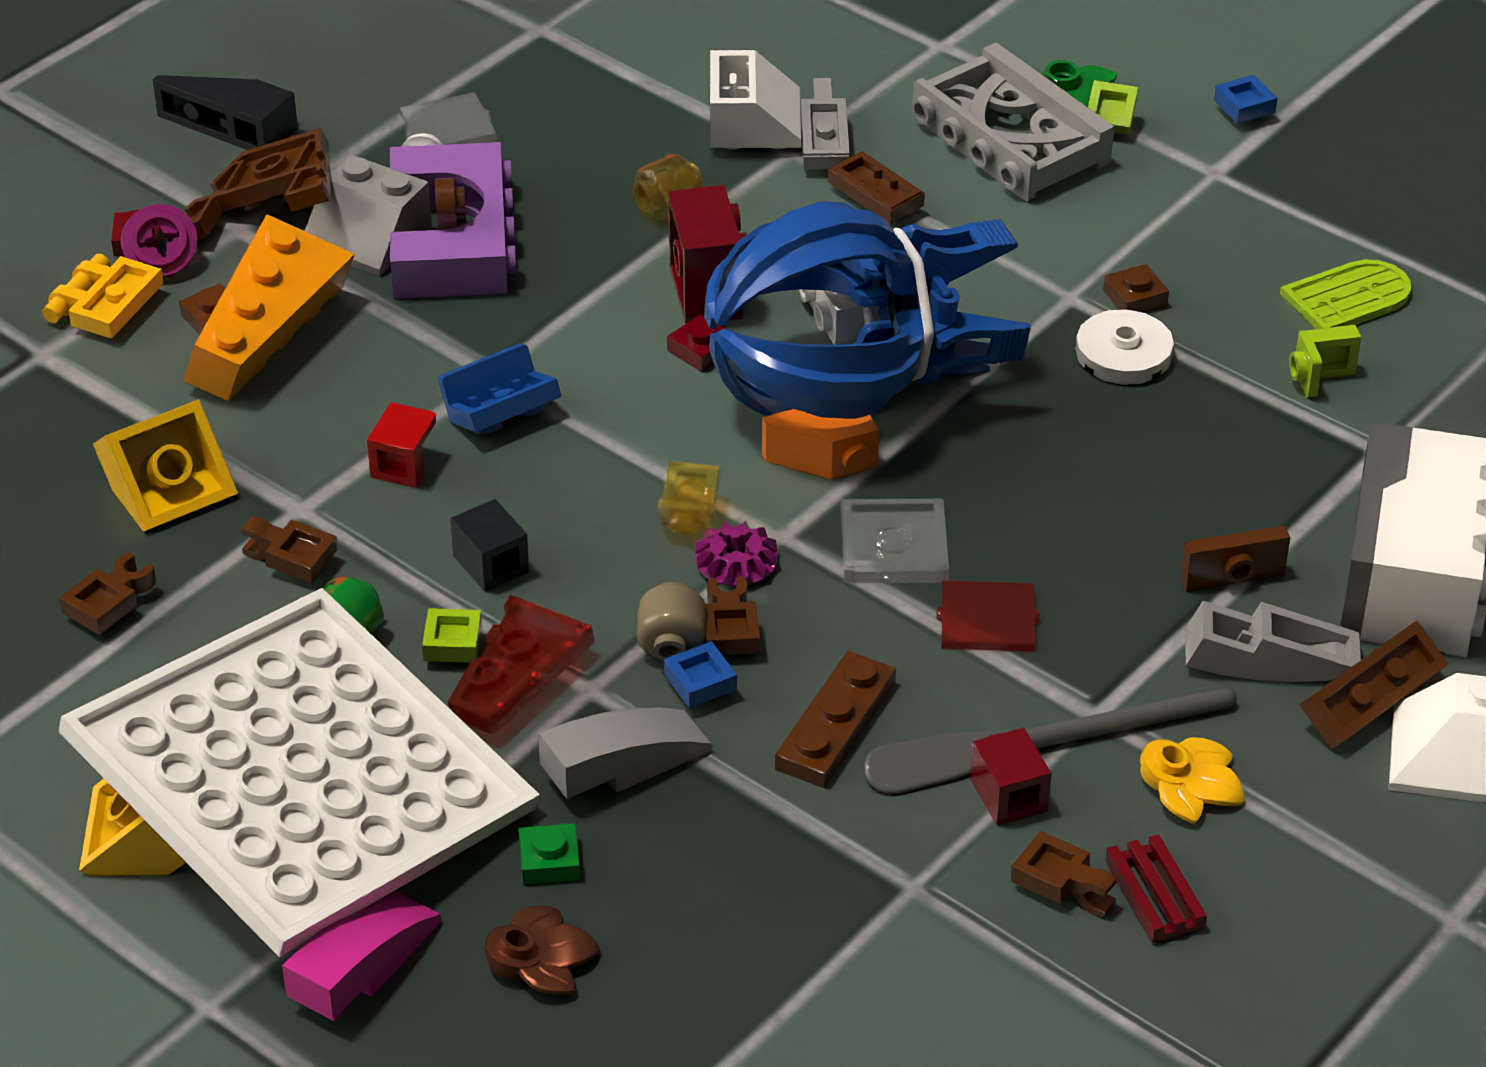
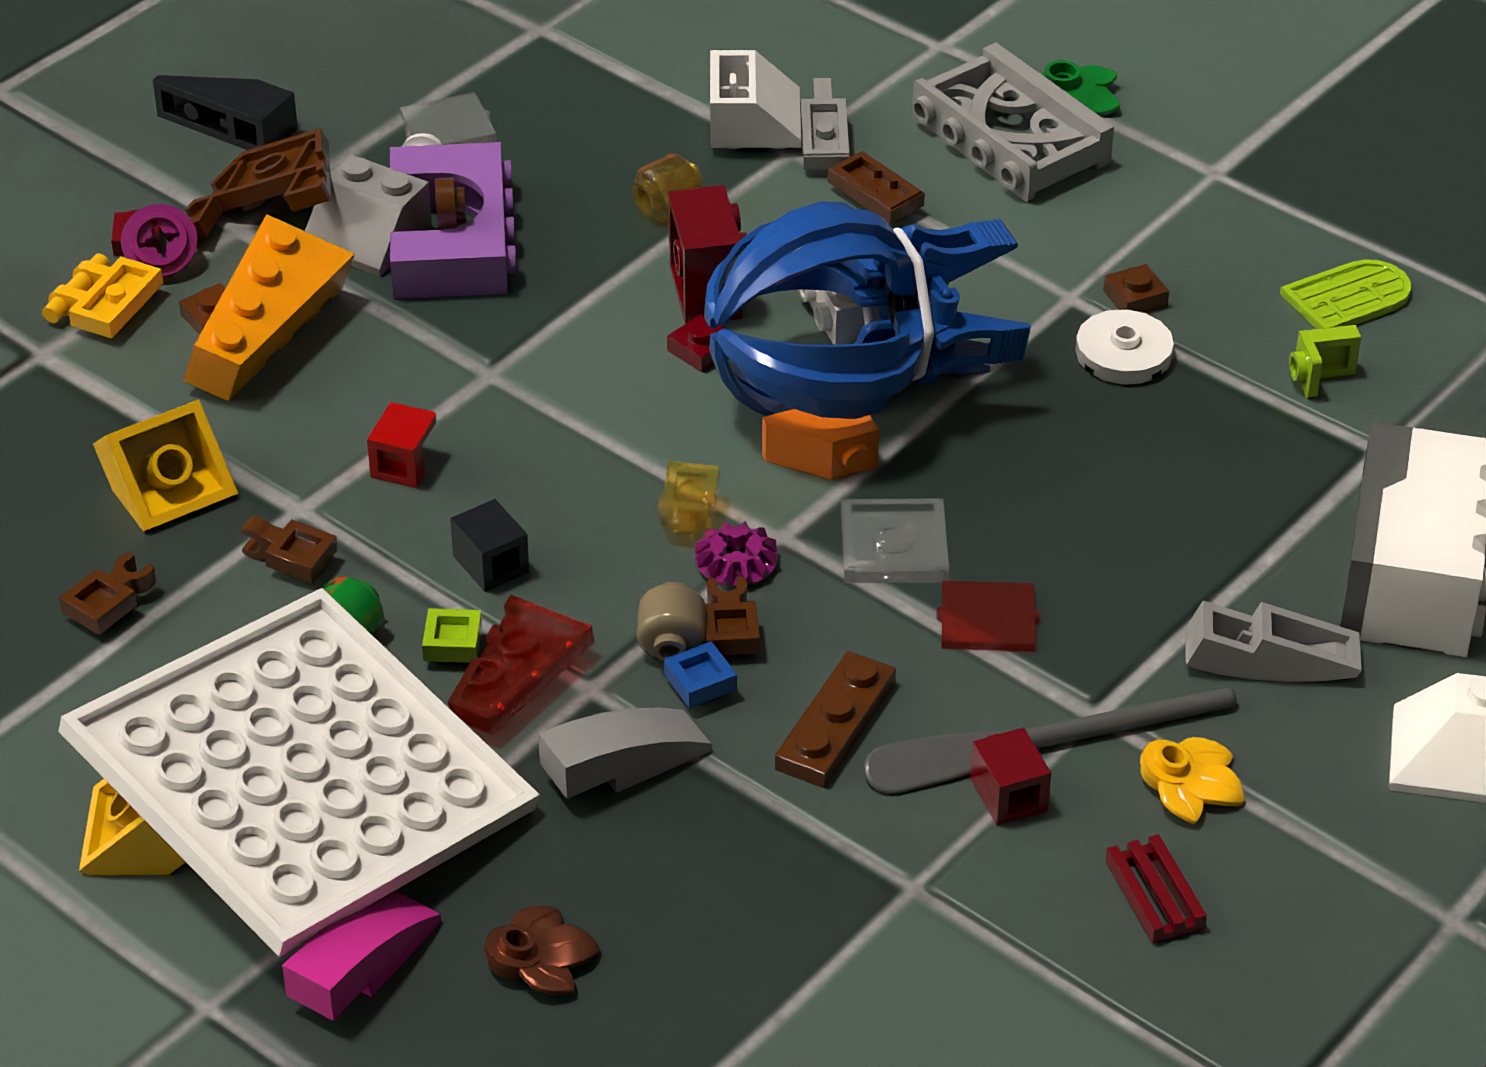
(496, 389): blue bracket -> none
(549, 854): green plate -> none
(1060, 868): reddish brown plate -> none
(1114, 104): lime plate -> none
(1234, 558): reddish brown plate -> none
(1245, 99): blue plate -> none
(1373, 684): reddish brown plate -> none

